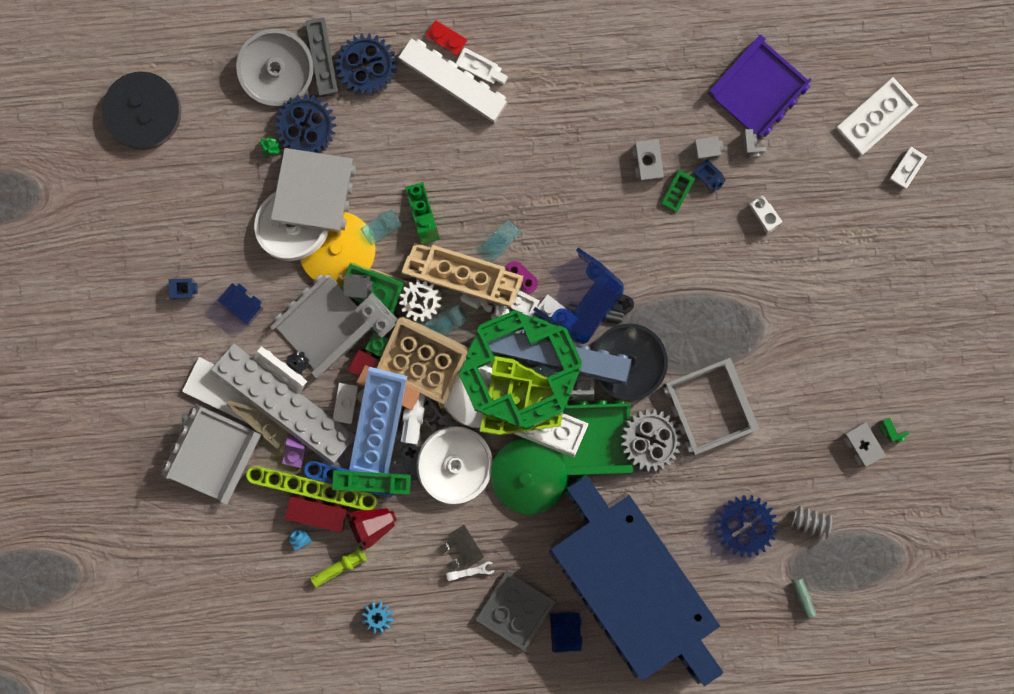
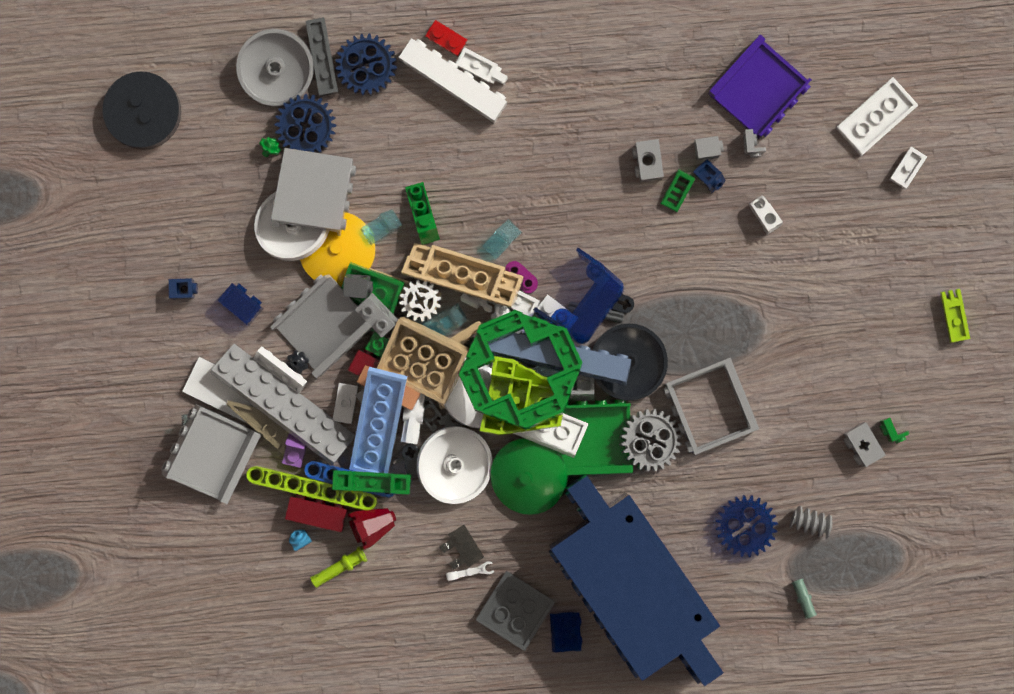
(382, 622): dark azure gear -> none
(465, 335): none -> tan slope
(955, 316): none -> lime hinge

